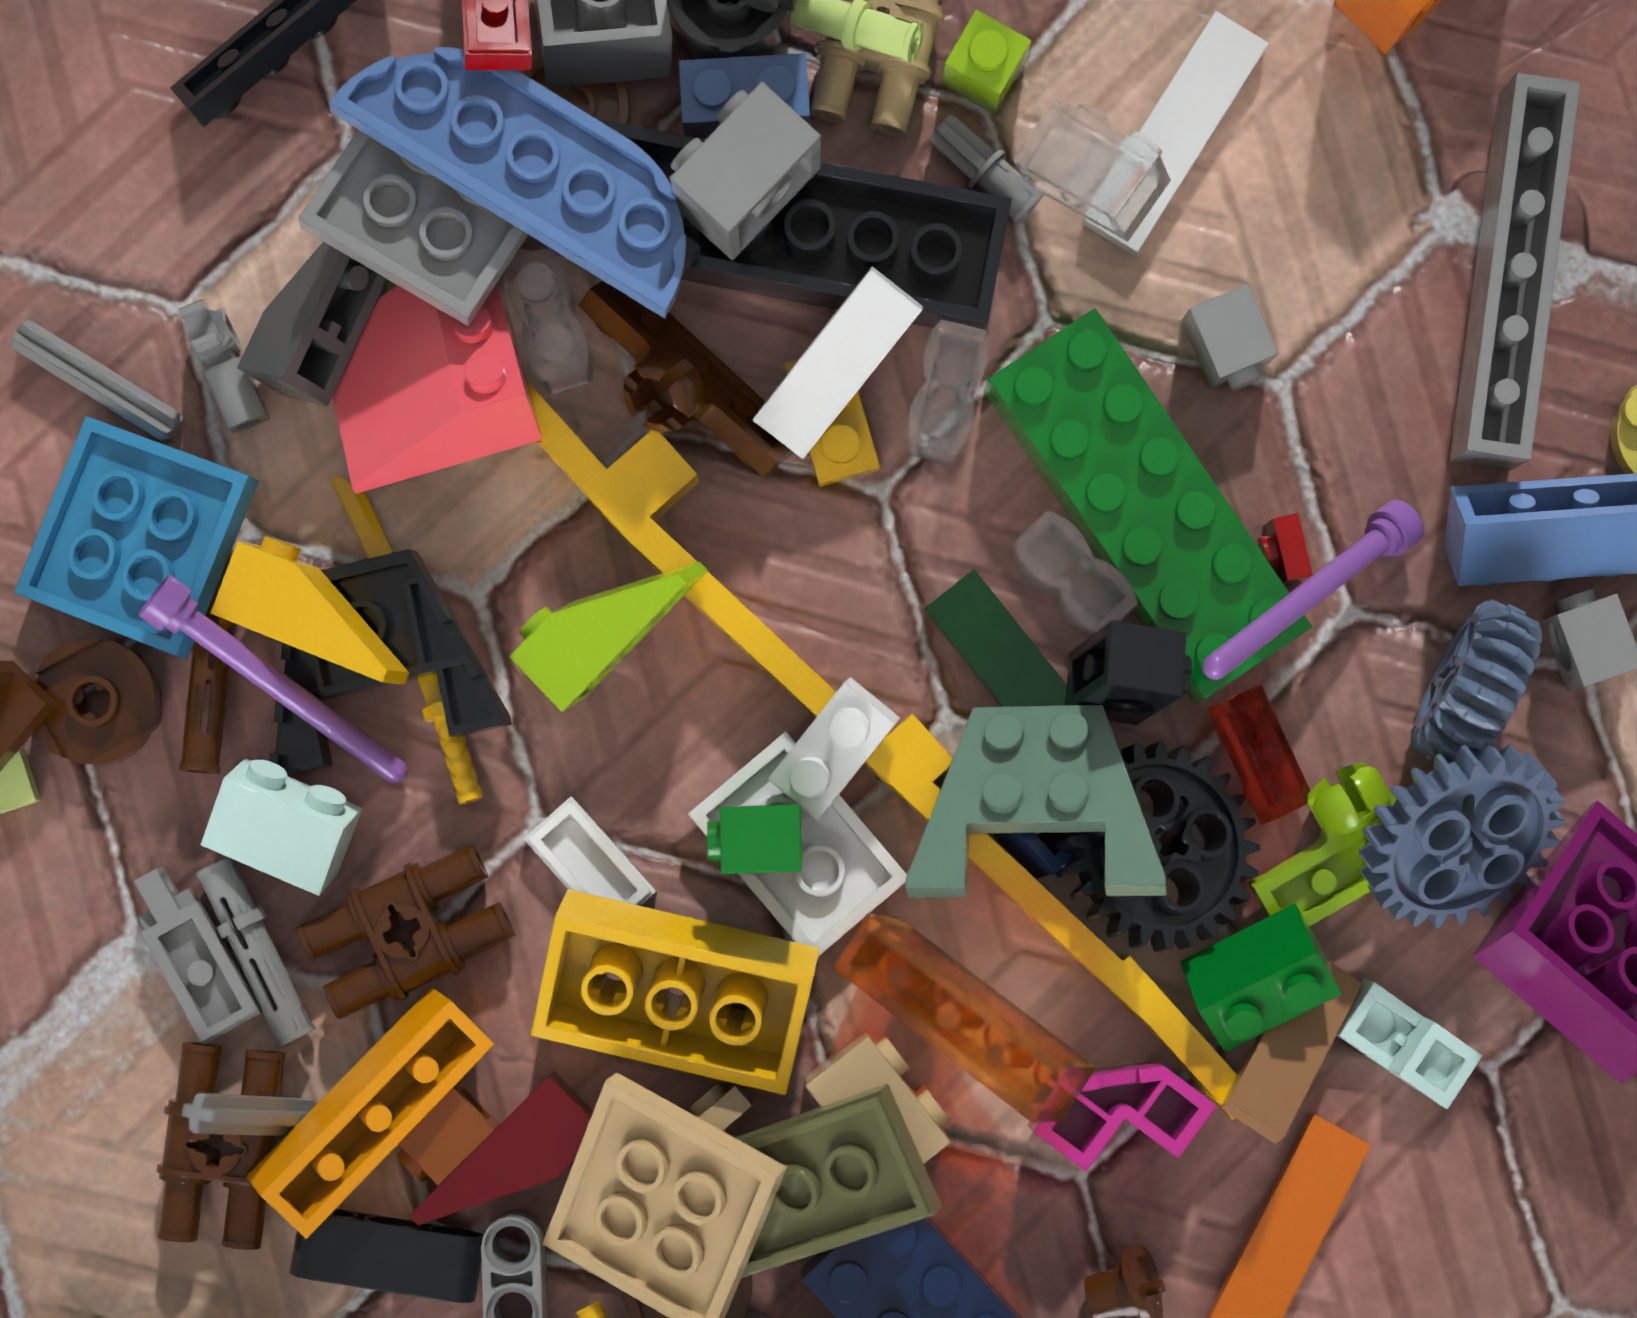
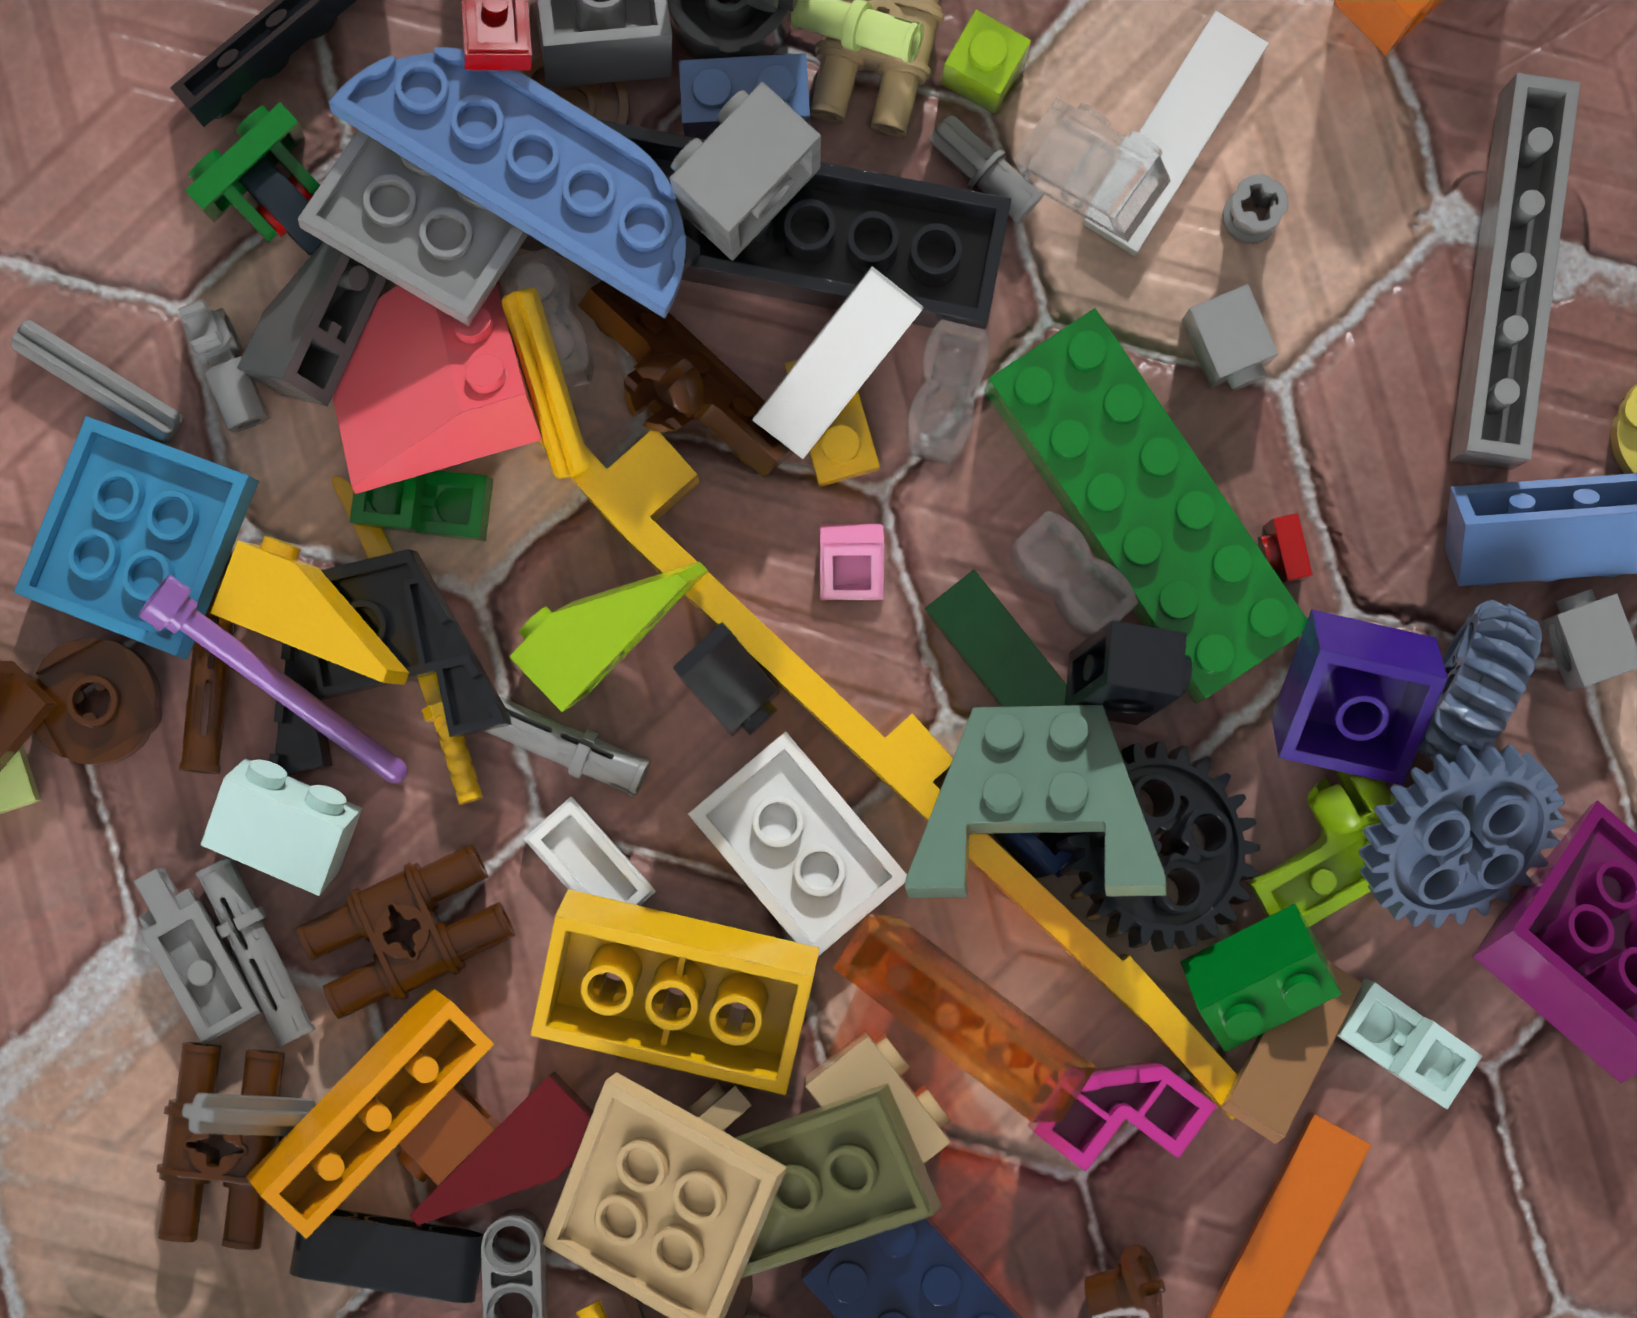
(251, 168): none -> green plate
(429, 505): none -> green slope
(545, 382): none -> yellow axle
(574, 749): none -> light grey pin
(728, 682): none -> black slope
(756, 839): green brick -> none
(833, 748): white plate -> none
(851, 562): none -> bright pink slope
(1260, 754): clear red plate -> none
(1264, 193): none -> light grey bush
(1358, 697): none -> dark purple brick
(1388, 533): medium lavender piece -> none

